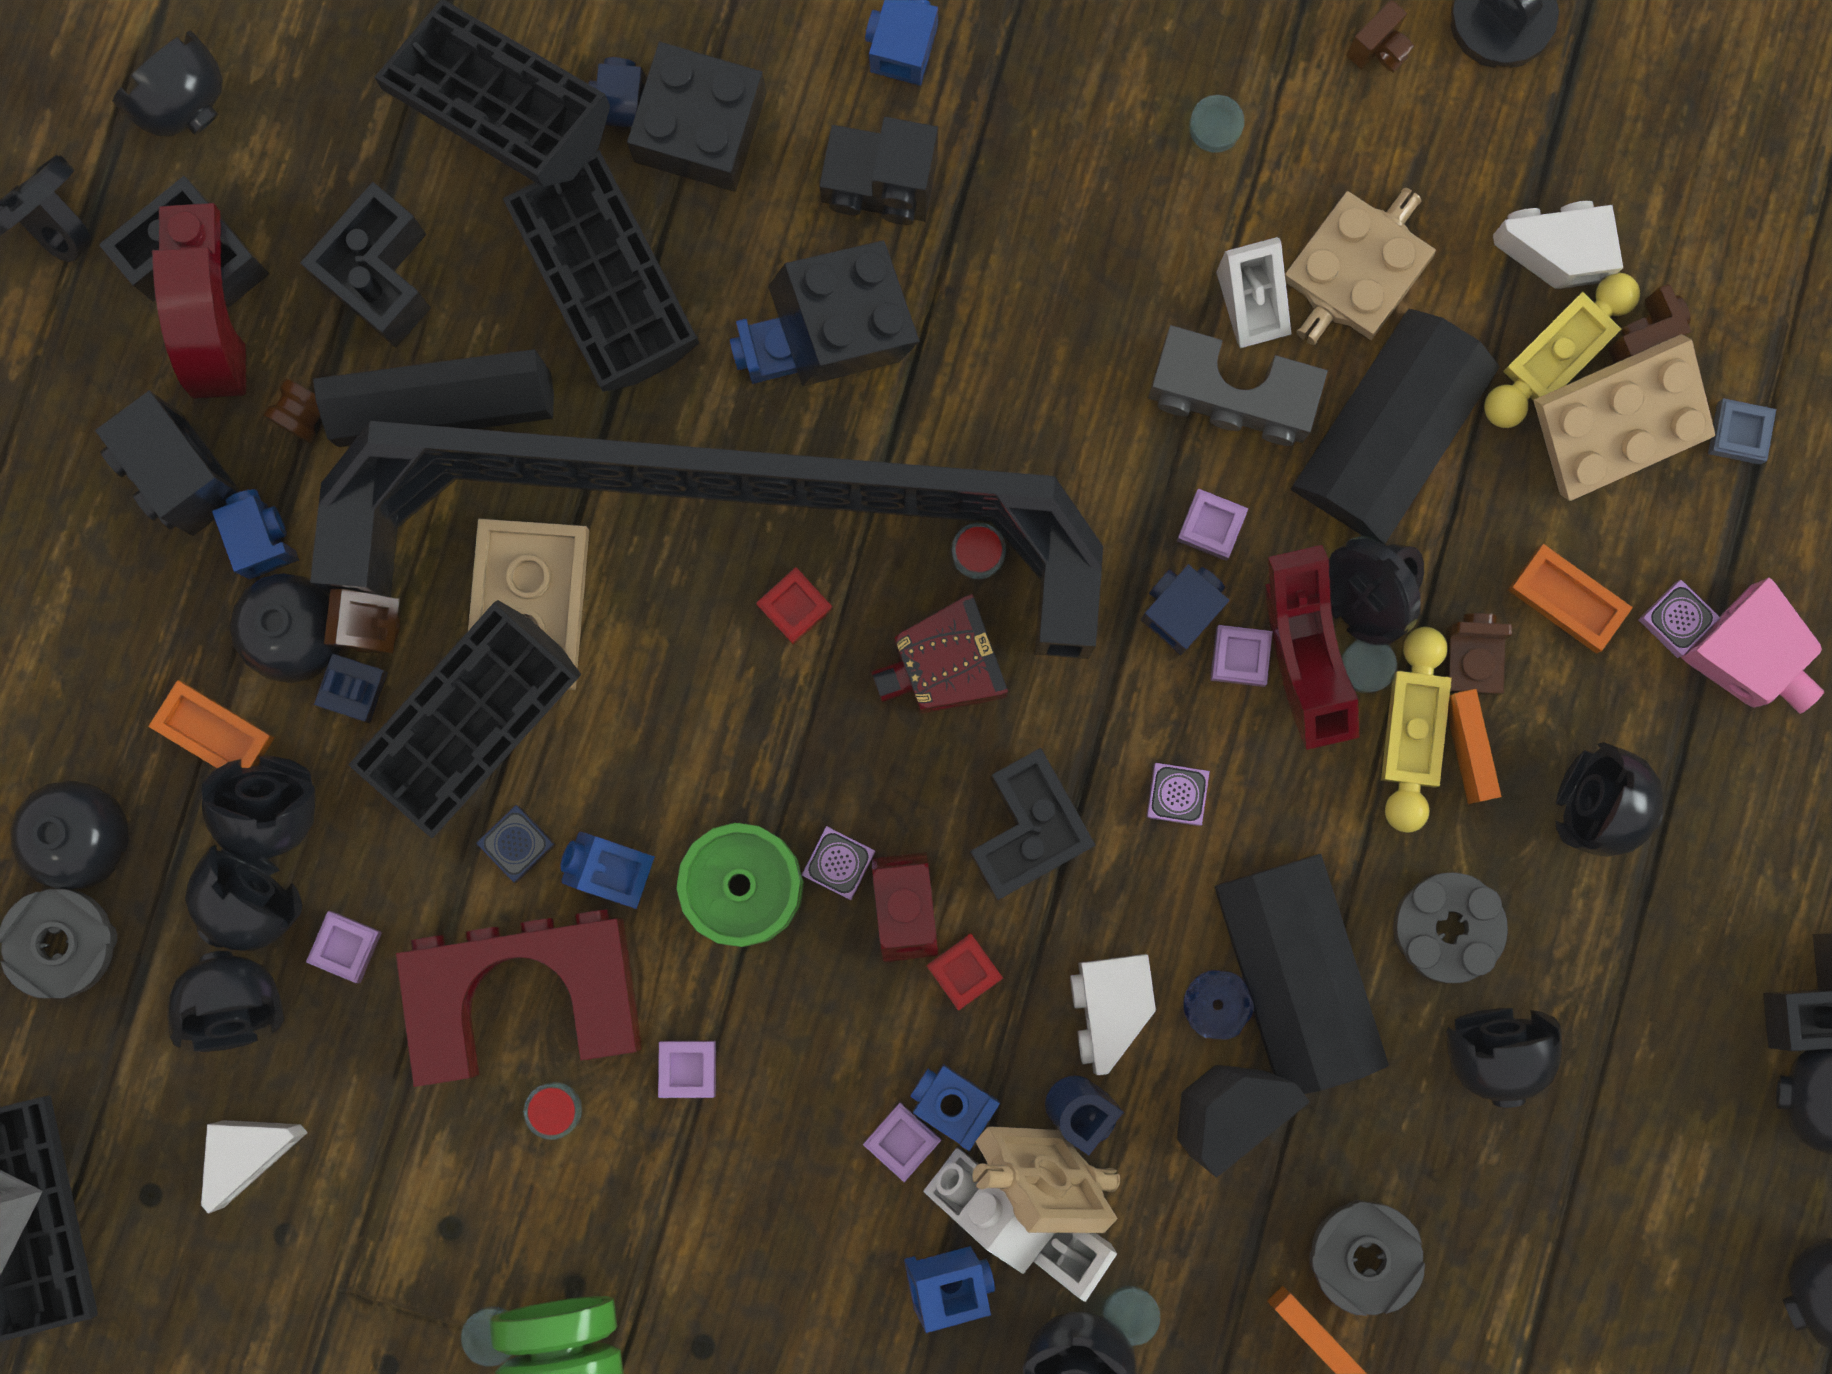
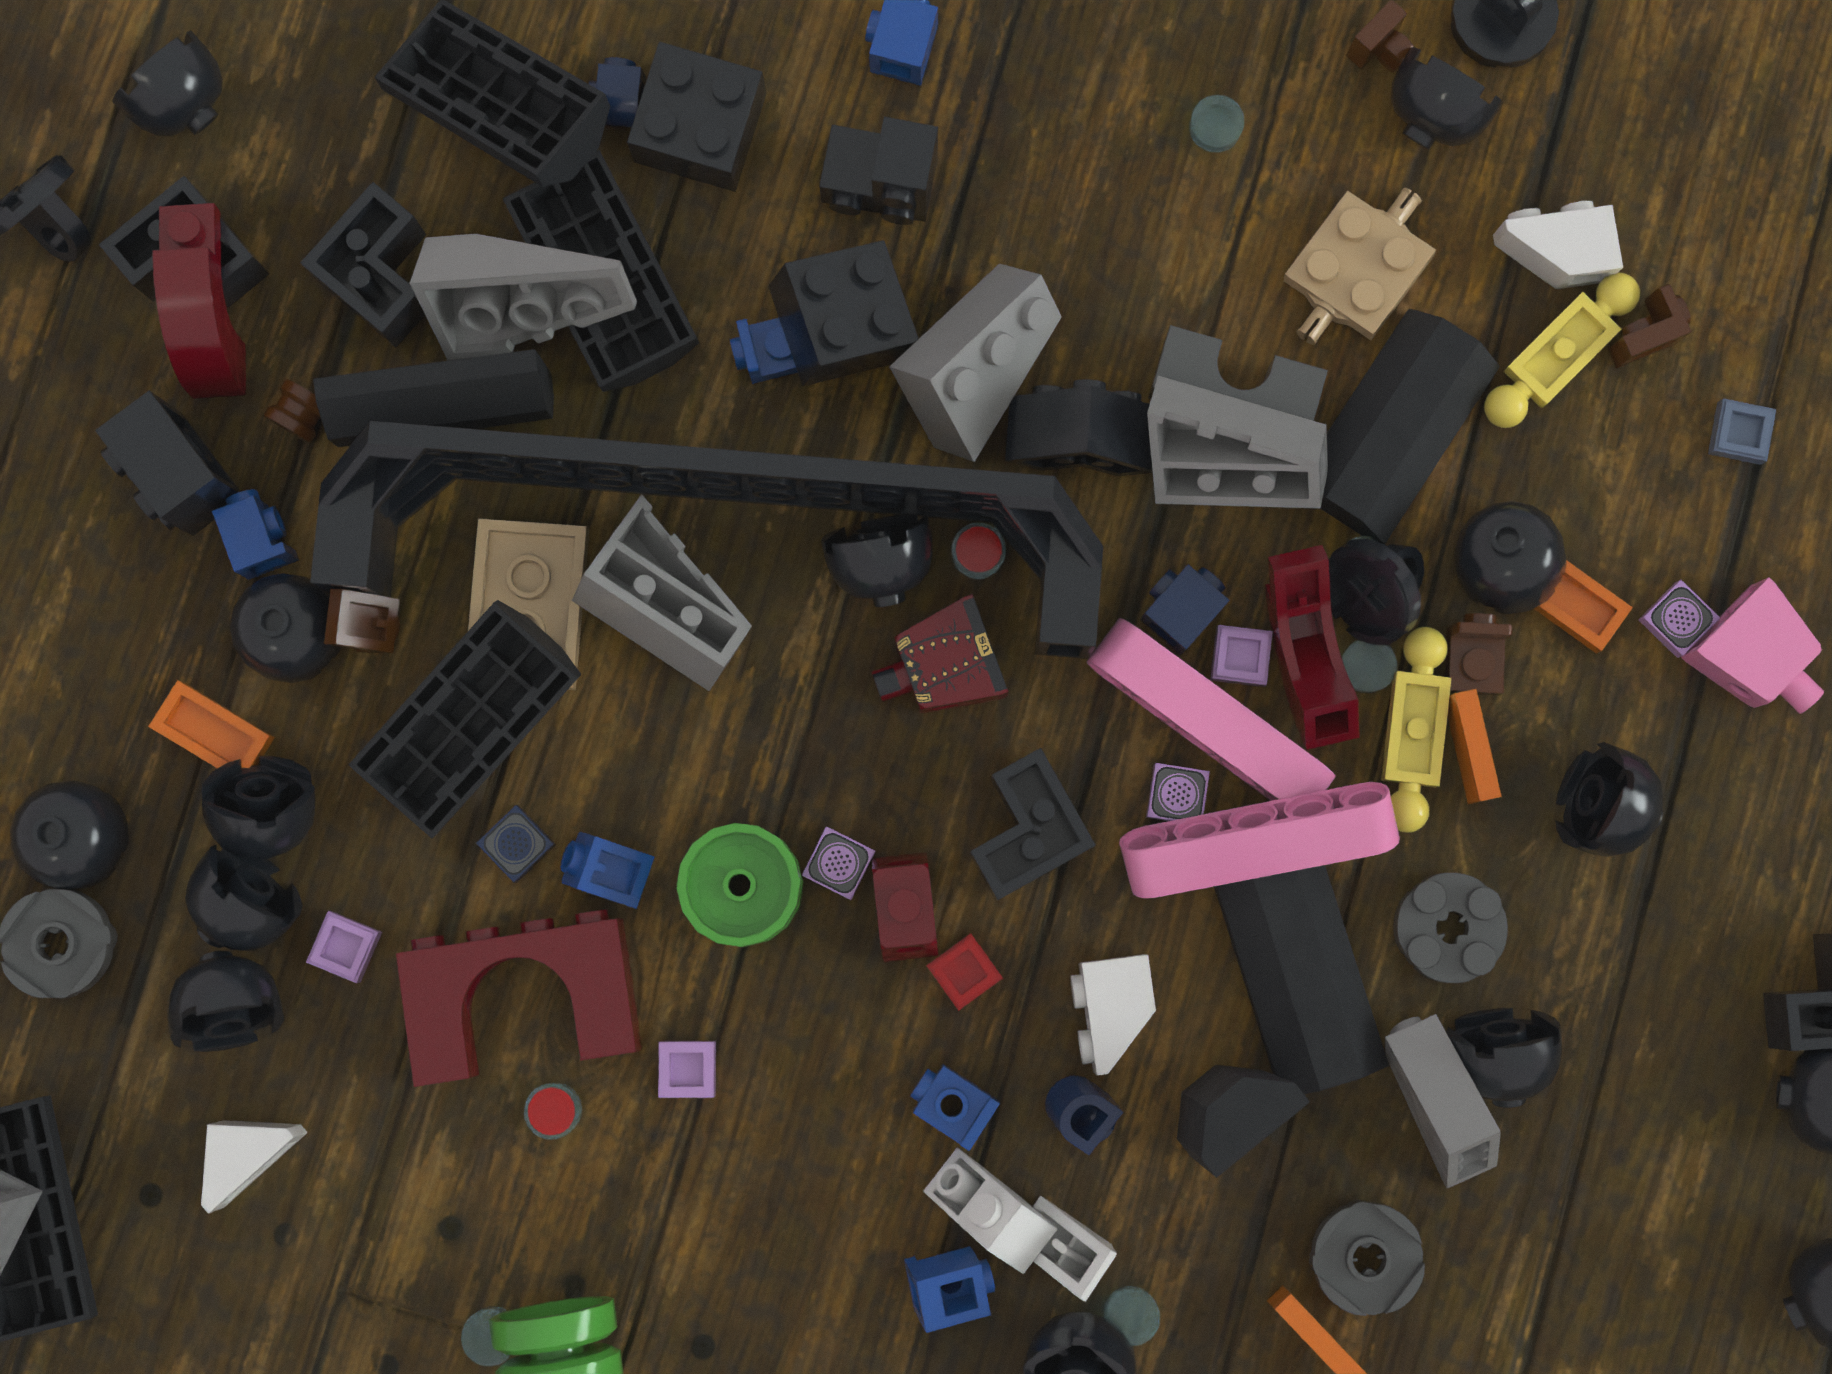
(351, 688): dark blue tile -> none
(500, 292): none -> light grey wedge
(661, 599): none -> light grey wedge
(794, 606): red tile -> none
(880, 557): none -> black cylinder
(902, 1142): lavender tile -> none
(977, 358): none -> light grey wedge
(1046, 1180): tan plate -> none
(1080, 429): none -> black brick
(1206, 715): none -> bright pink beam
(1212, 524): lavender tile -> none
(1232, 451): none -> light grey wedge
(1236, 1007): clear blue plate -> none
(1255, 292): white slope -> none
(1260, 840): none -> bright pink beam
(1439, 102): none -> black cylinder
(1443, 1099): none -> light grey slope
(1510, 557): none -> black cylinder
(1625, 417): tan plate -> none

